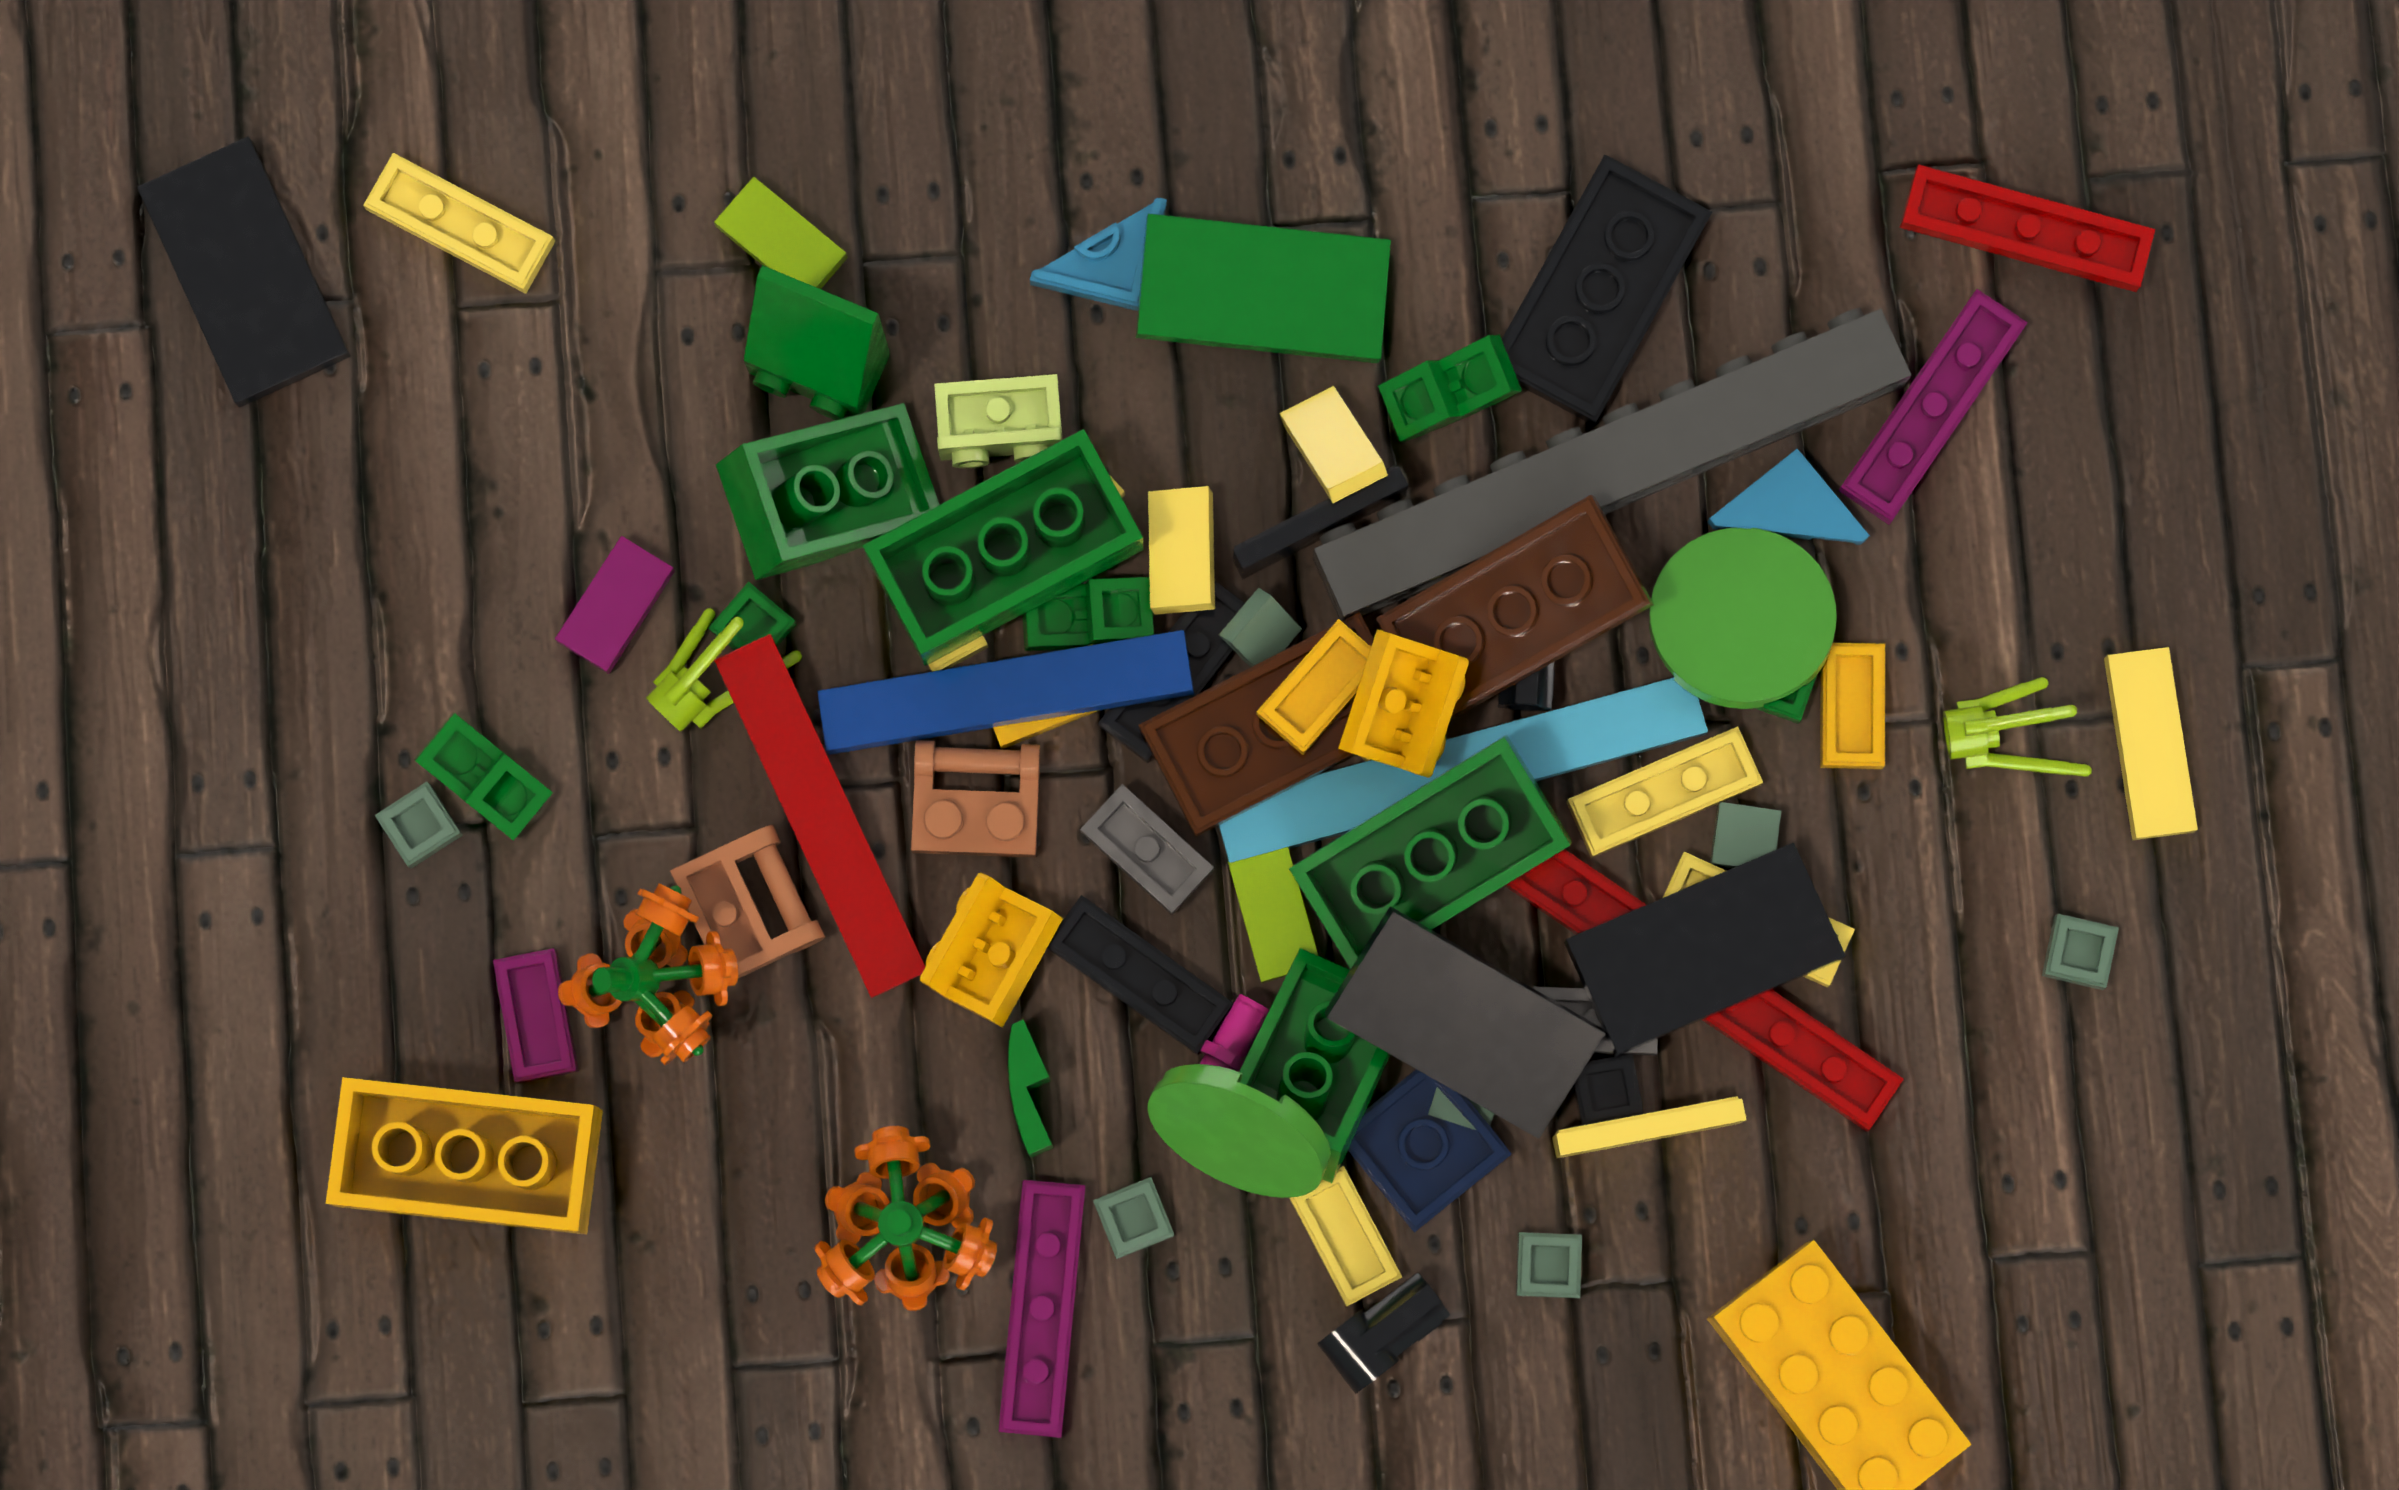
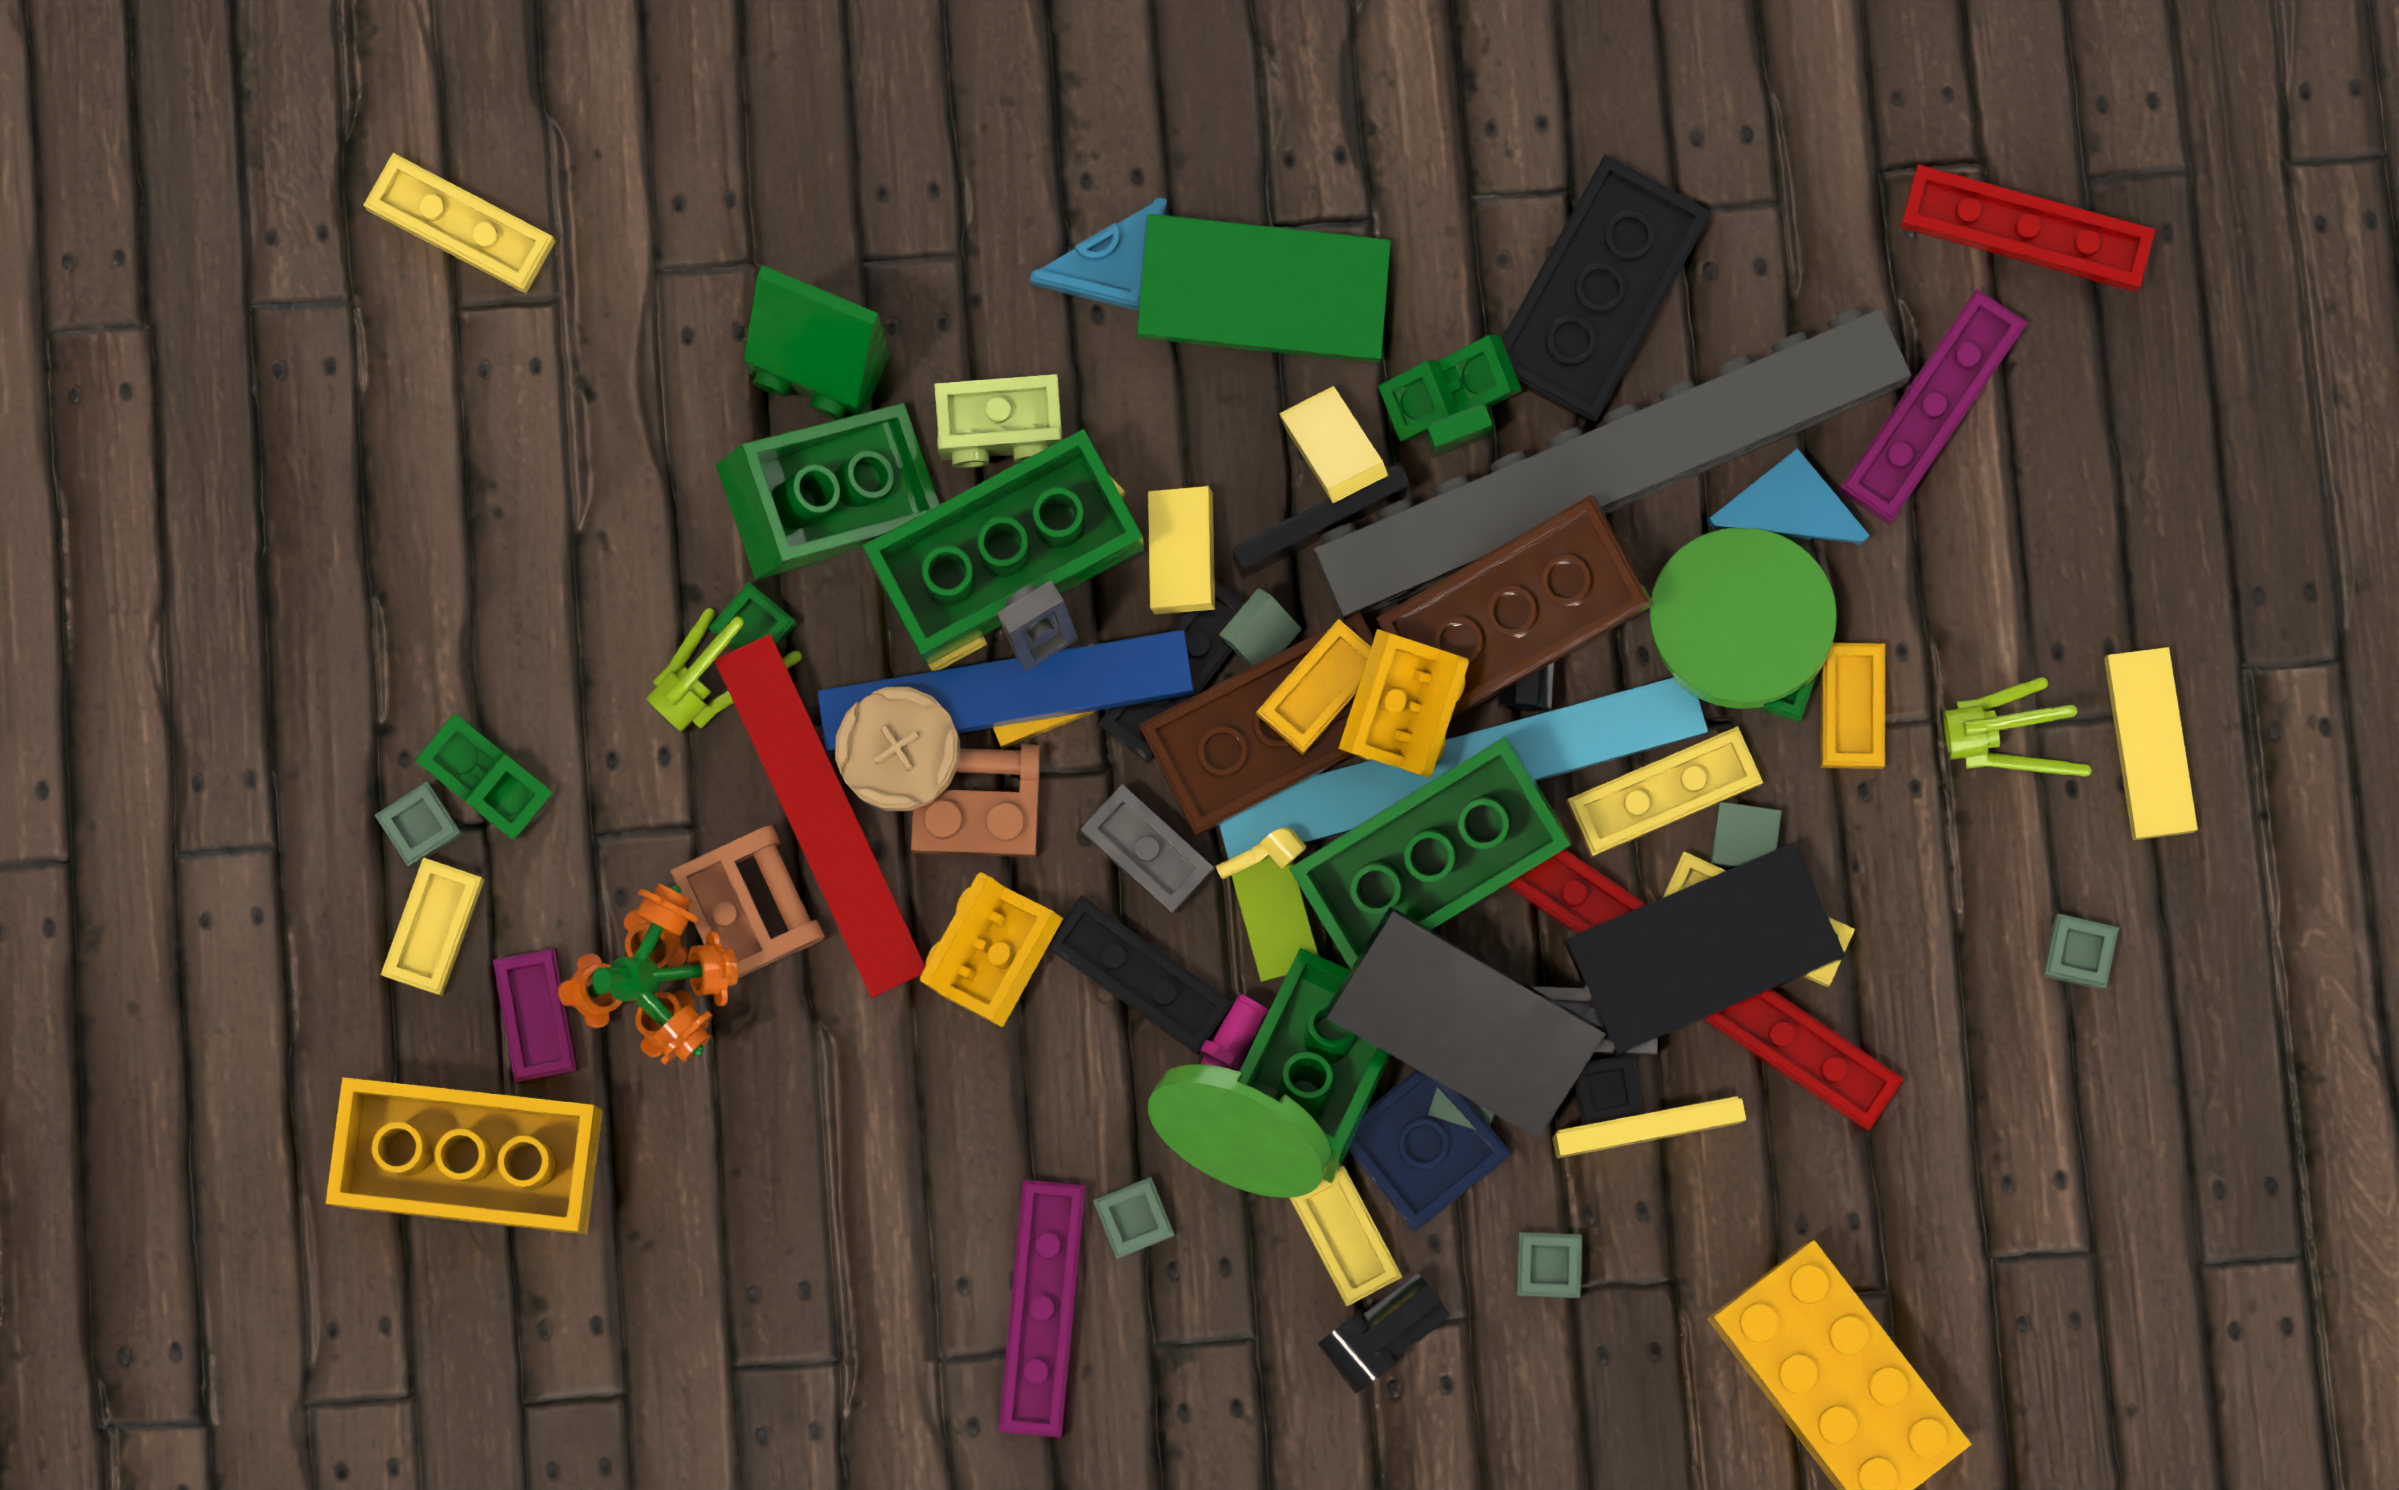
(243, 272): black tile -> none
(432, 927): none -> light yellow tile
(615, 604): magenta tile -> none
(779, 236): lime tile -> none
(866, 1210): orange plant -> none
(897, 749): none -> tan tile
(1024, 1074): green slope -> none
(1037, 624): none -> flat silver plate
(1090, 615): green slope -> none
(1281, 845): none -> light yellow hand
(1458, 430): none -> green tile

